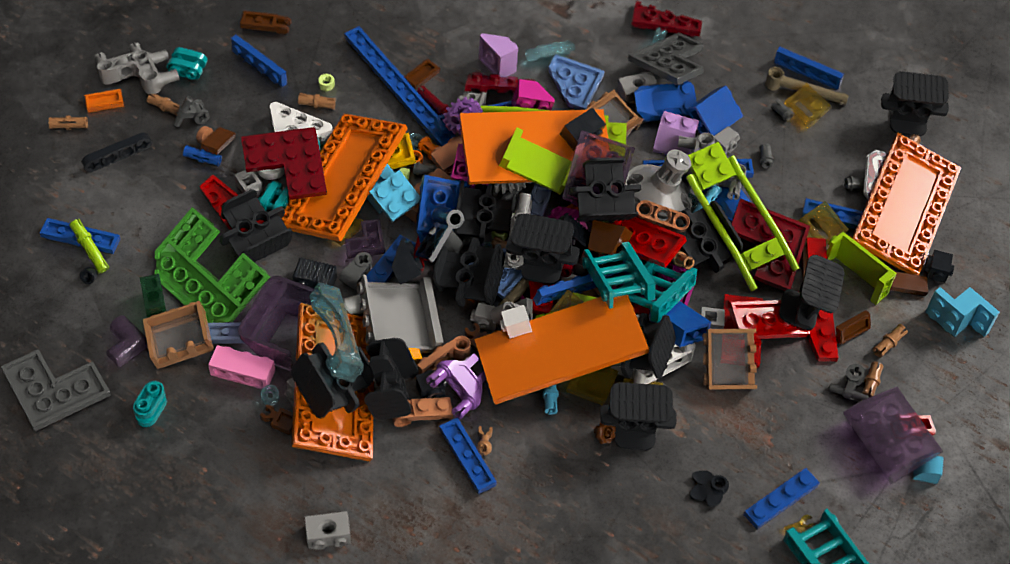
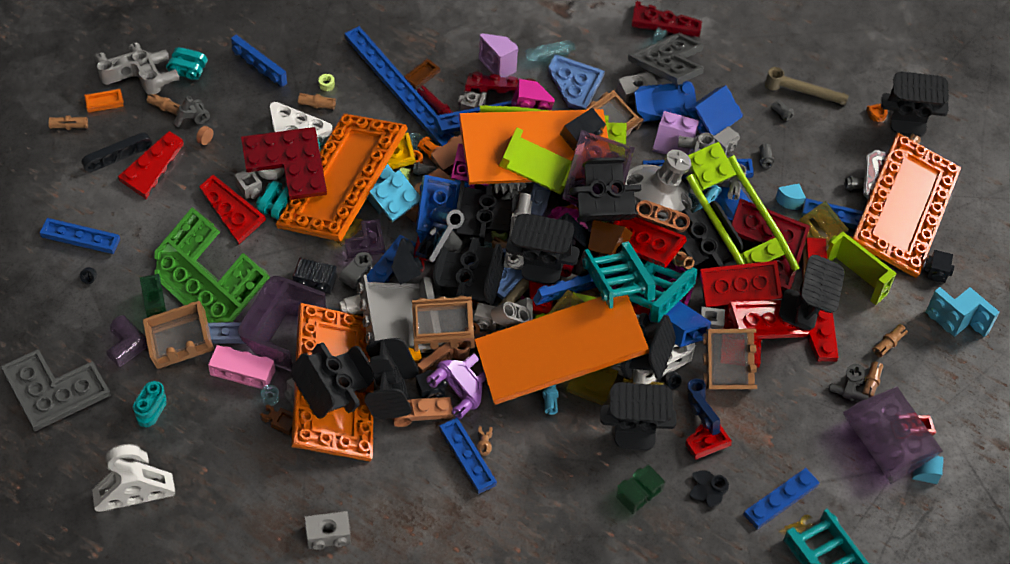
(84, 238): lime pin -> none
(130, 480): none -> white piece
(146, 170): none -> red wing
(202, 155): blue pin -> none
(218, 140): reddish brown tile -> none
(260, 239): black piece -> none
(265, 22): reddish brown hinge -> none
(330, 307): clear light blue arch -> none
(442, 321): none -> window
(464, 106): medium lavender gear -> none
(515, 321): white brick -> none
(604, 433): reddish brown piece -> none
(643, 485): none -> clear green piece
(676, 377): none -> black hinge
(700, 407): none -> dark blue plate
(704, 443): none -> red wing
(740, 283): none -> red plate
(791, 197): none -> medium azure brick
(808, 68): blue plate -> none
(810, 100): clear yellow plate -> none
(853, 327): reddish brown tile -> none
(877, 113): none -> orange tile
(910, 284): reddish brown tile -> none

